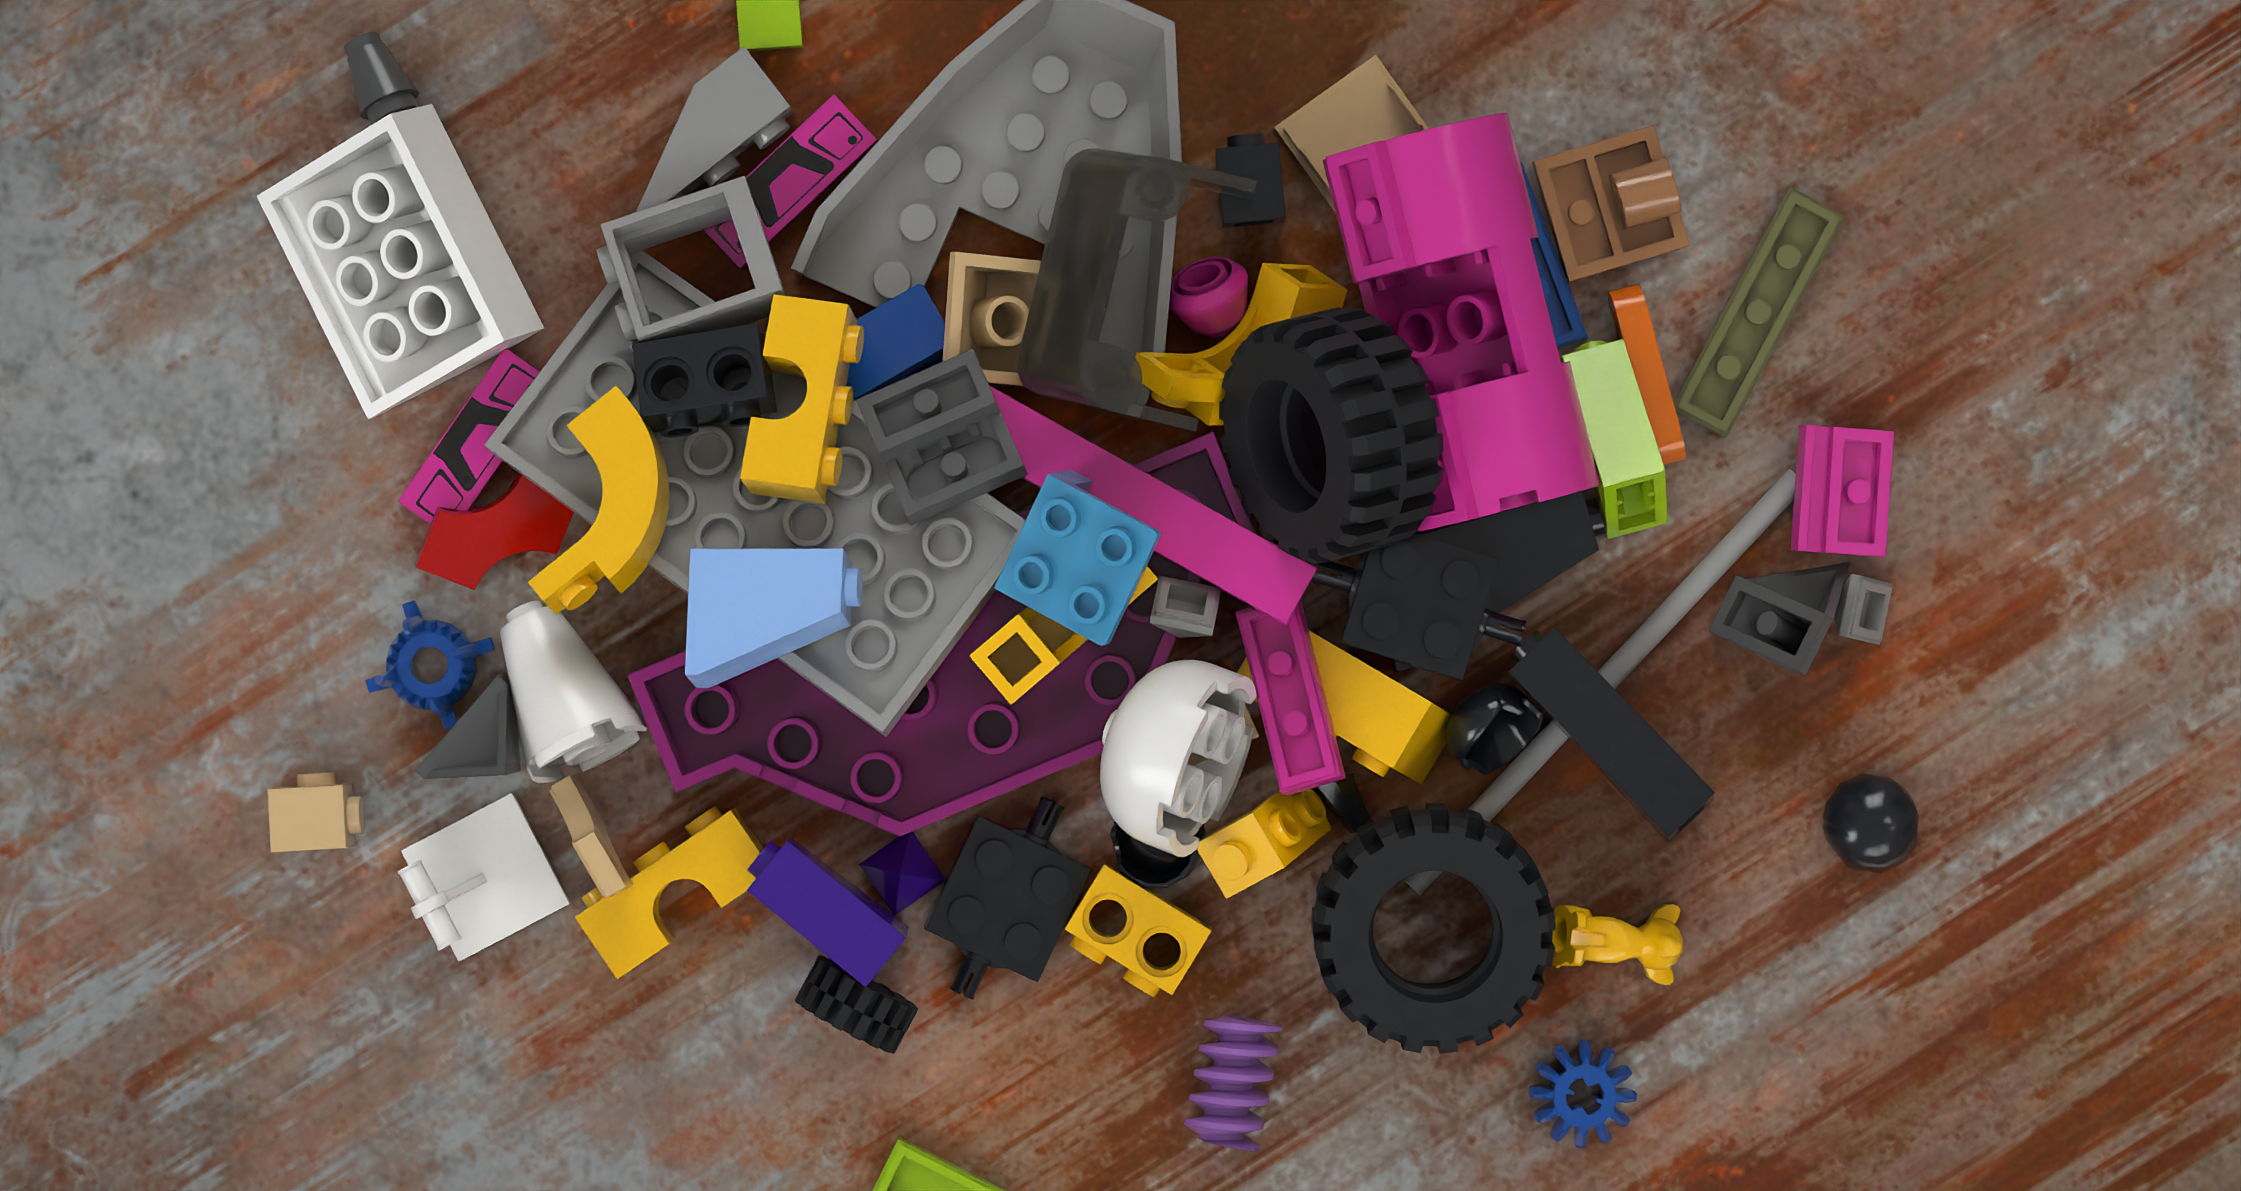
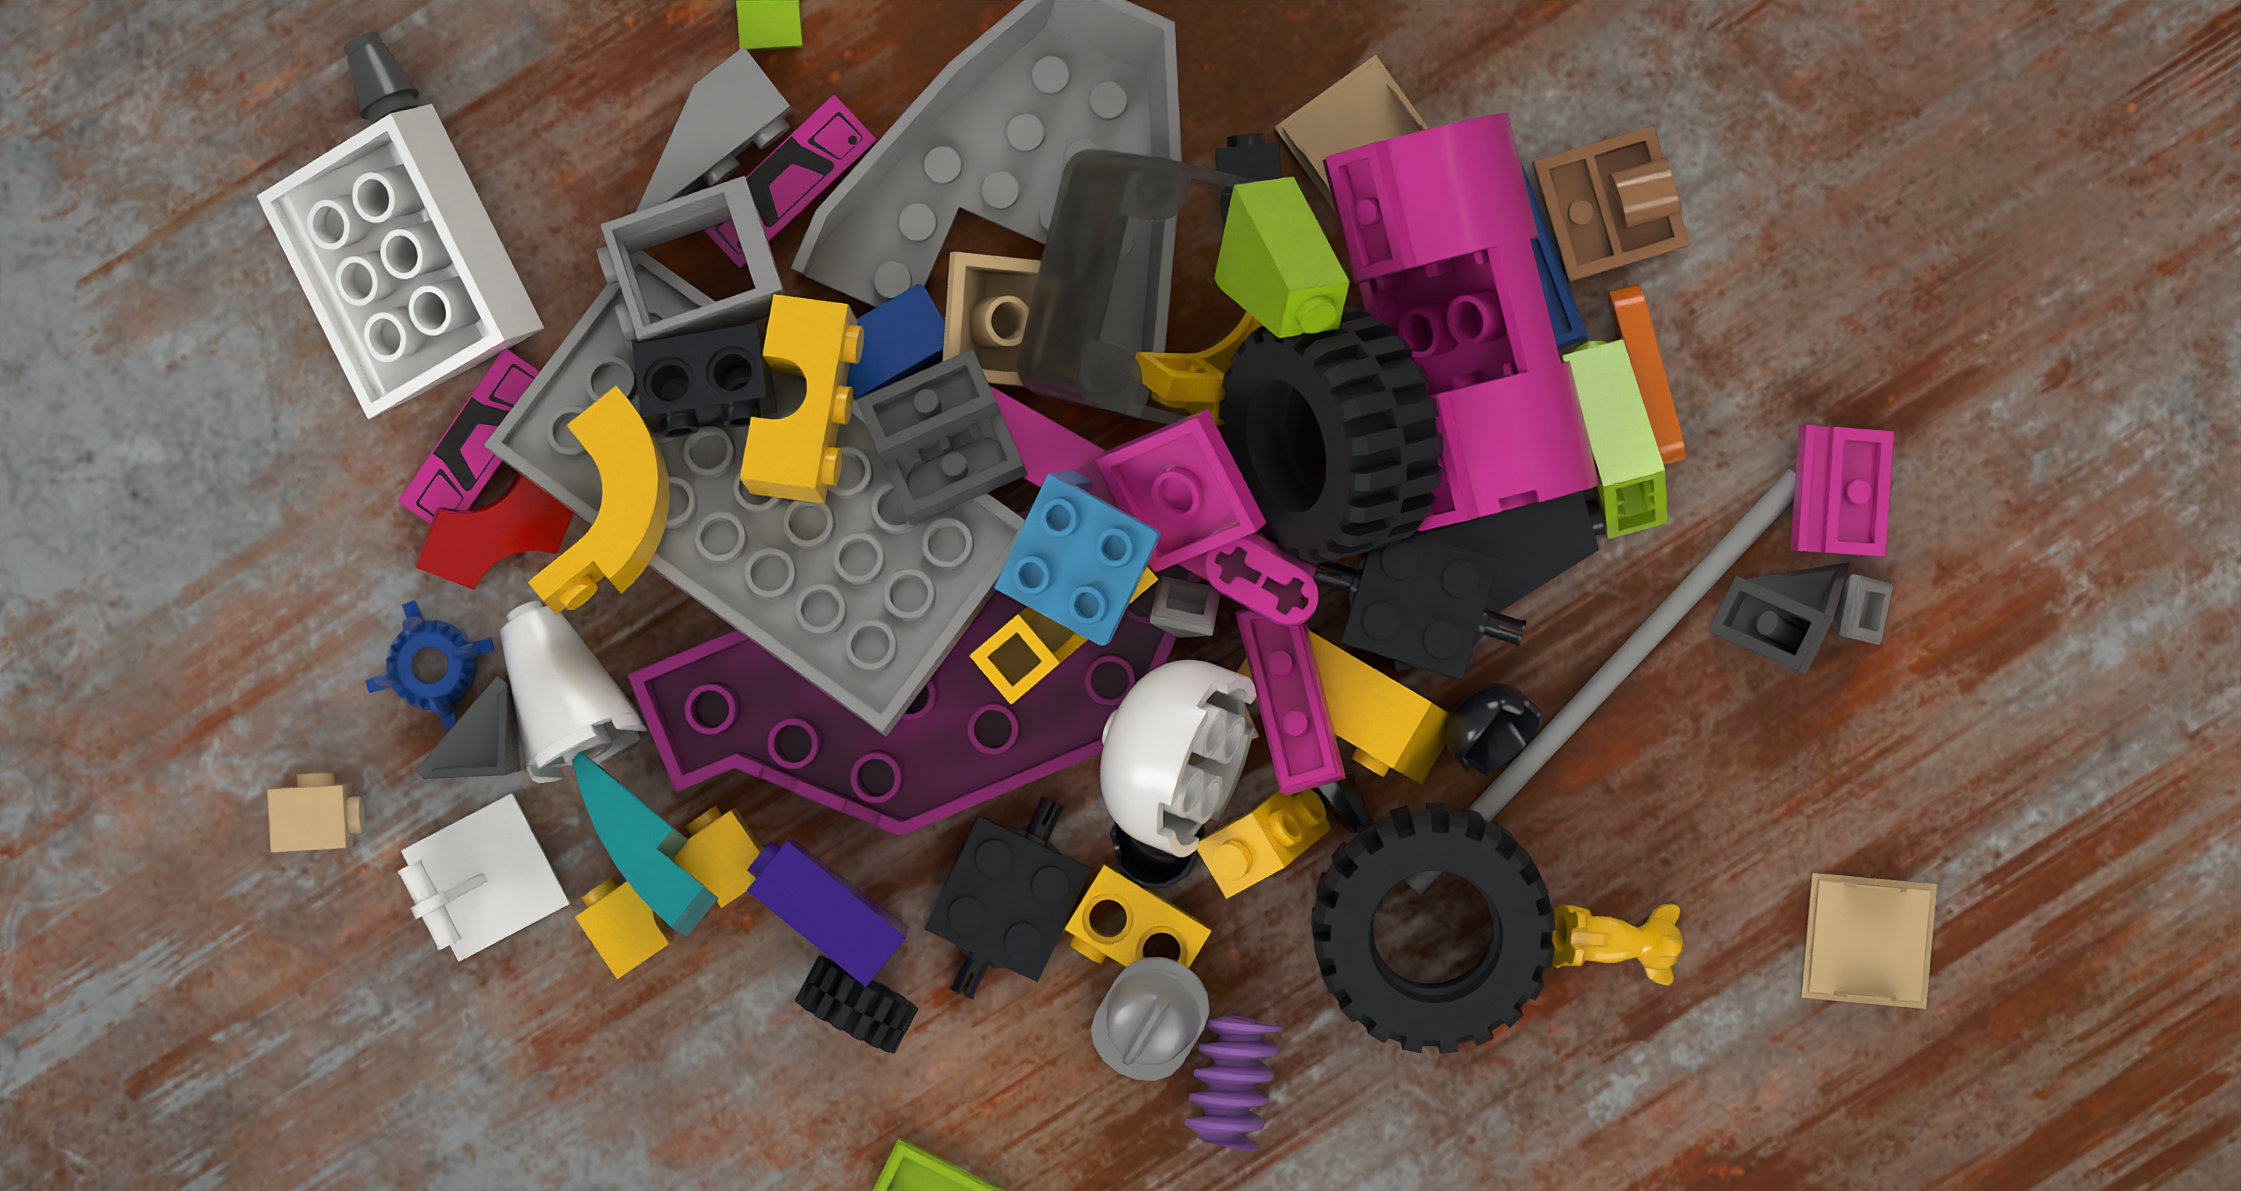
(590, 836): tan tile -> none
(642, 848): none -> teal slope
(762, 606): light blue slope -> none
(902, 872): dark purple slope -> none
(1150, 1018): none -> light grey piece
(1184, 487): none -> dark pink plate
(1210, 296): dark pink cone -> none
(1253, 595): none -> dark pink beam
(1280, 260): none -> lime slope
(1573, 1113): blue gear -> none
(1610, 733): black slope -> none
(1757, 312): olive tile -> none
(1869, 940): none -> tan piece
(1871, 823): black hair -> none

